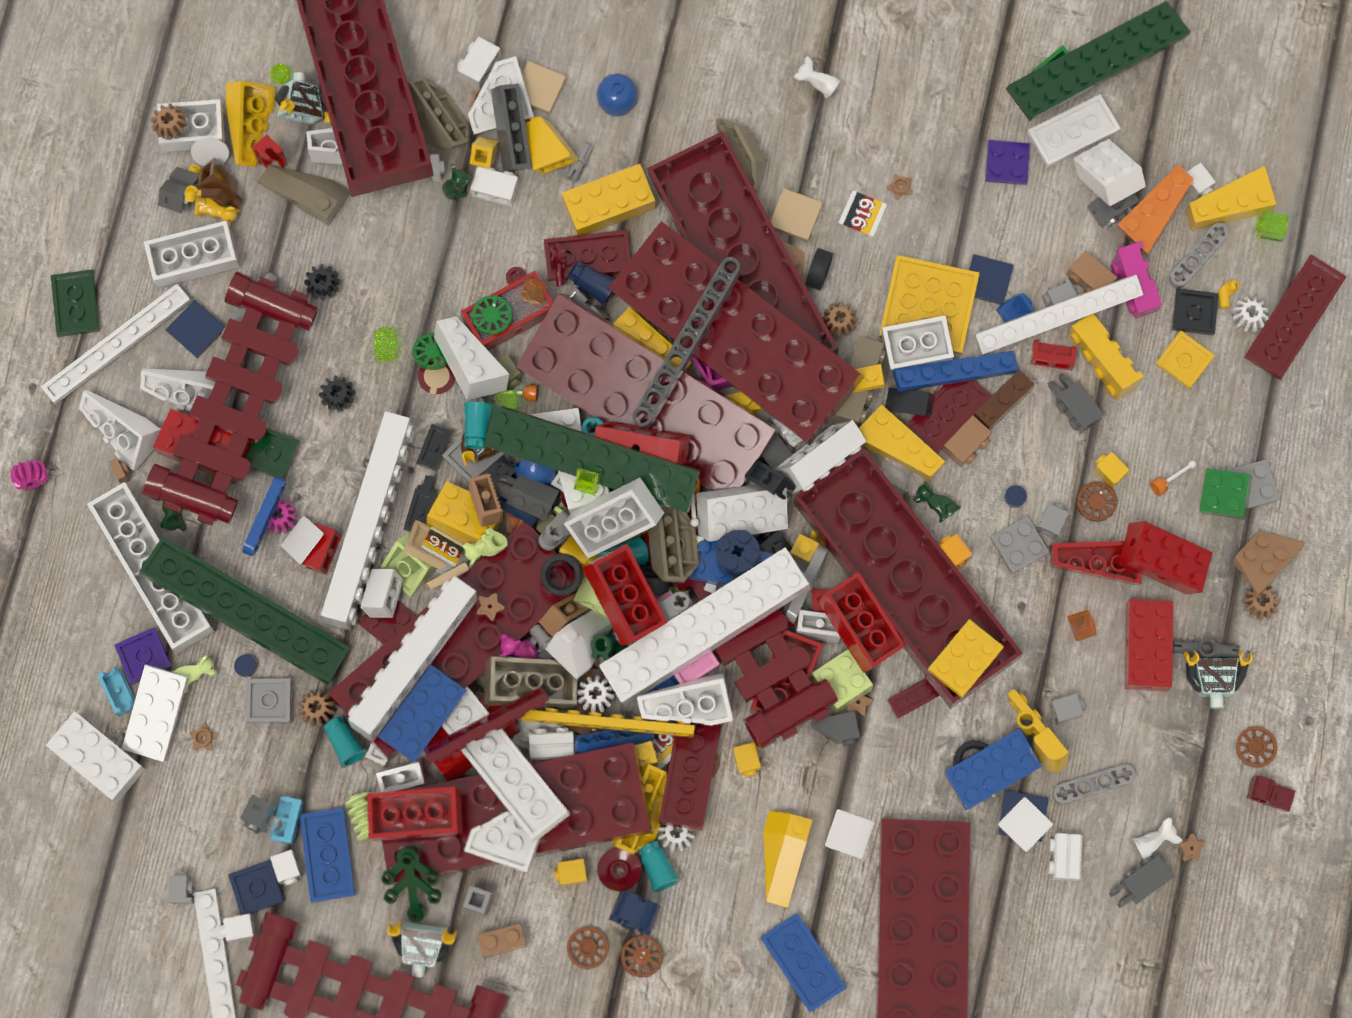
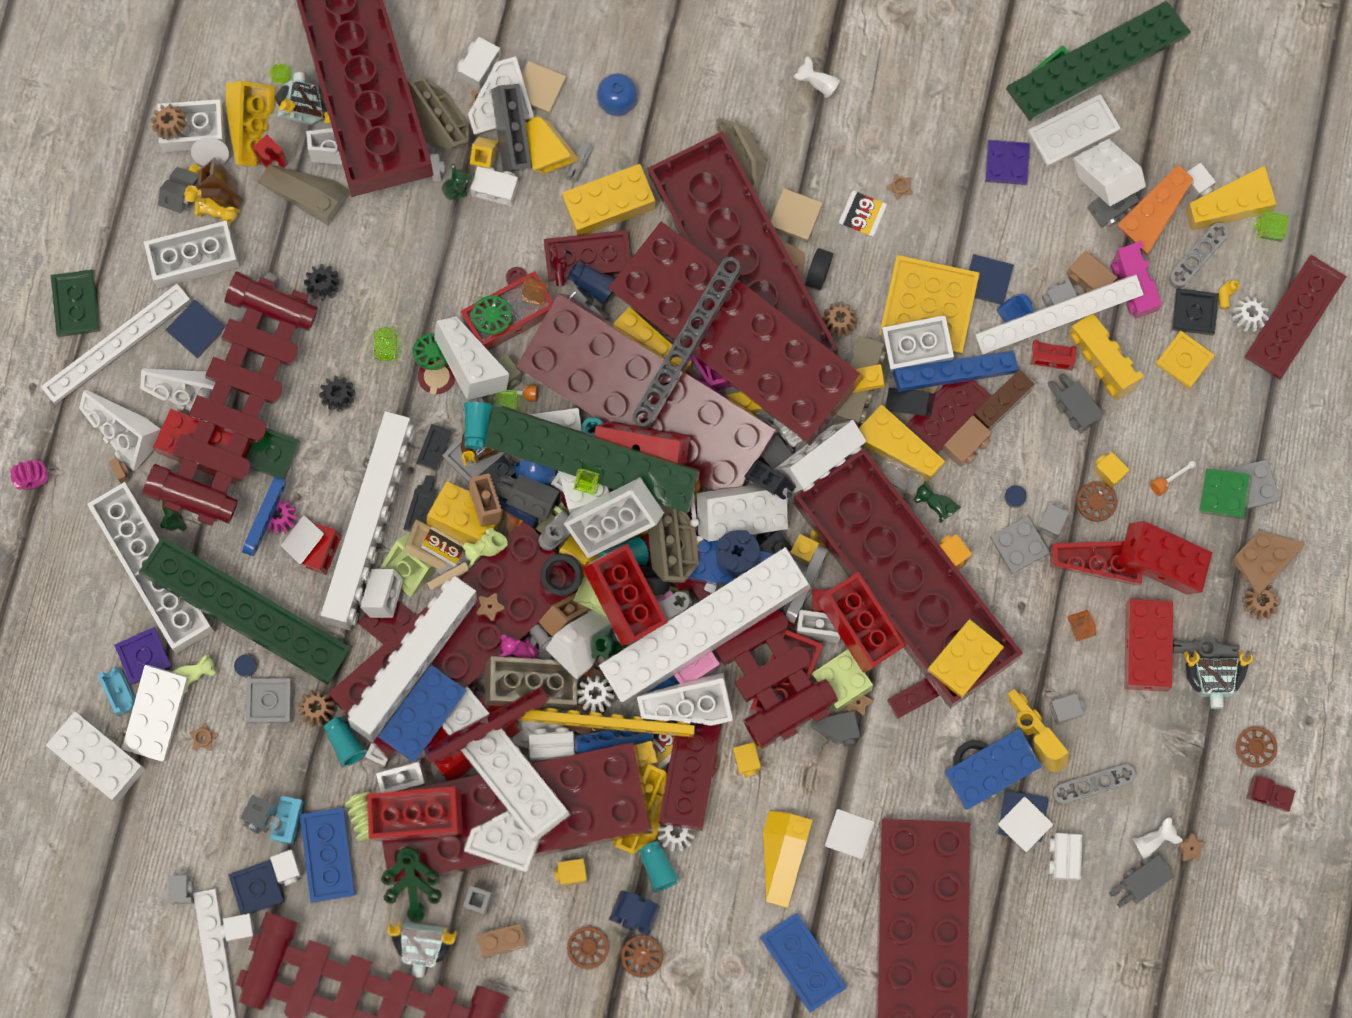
(618, 859): dark red dish -> none

